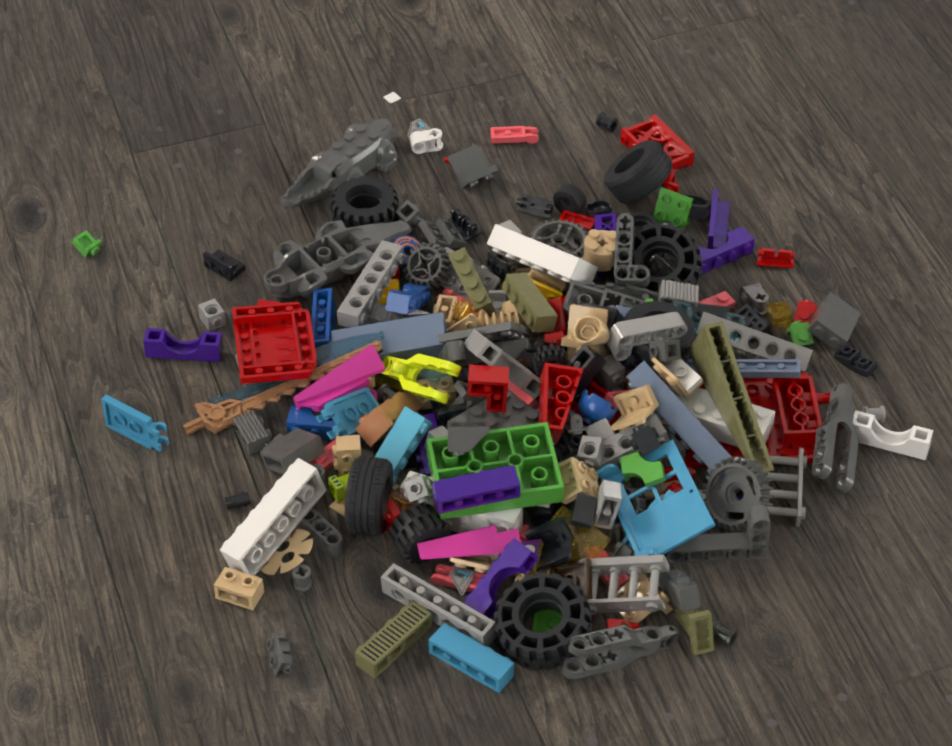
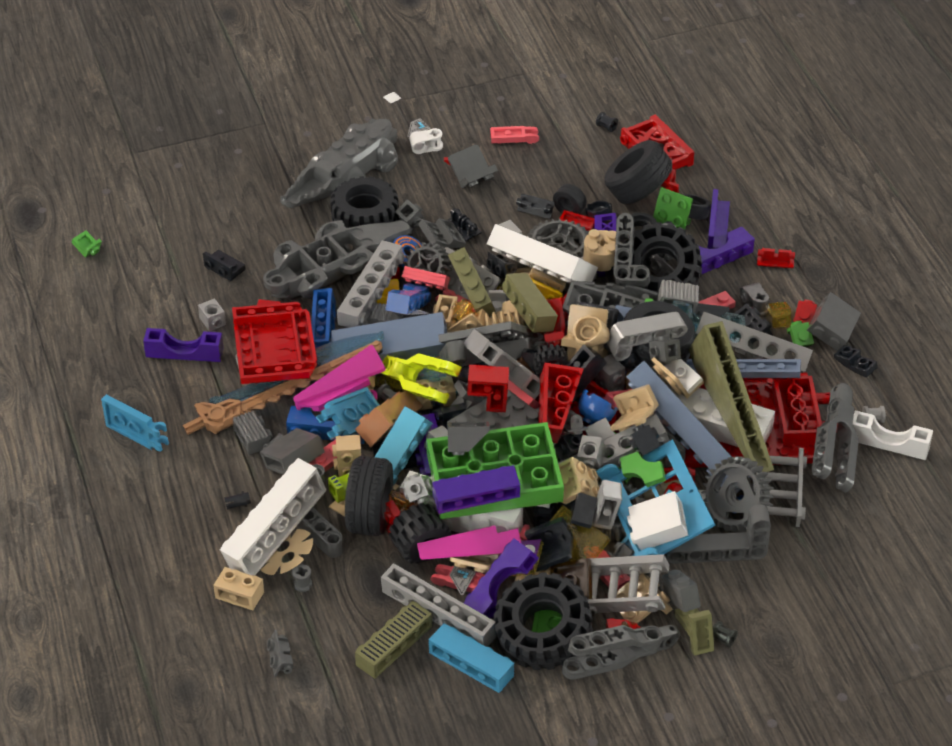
(425, 277): none -> coral piece
(657, 521): none -> white brick

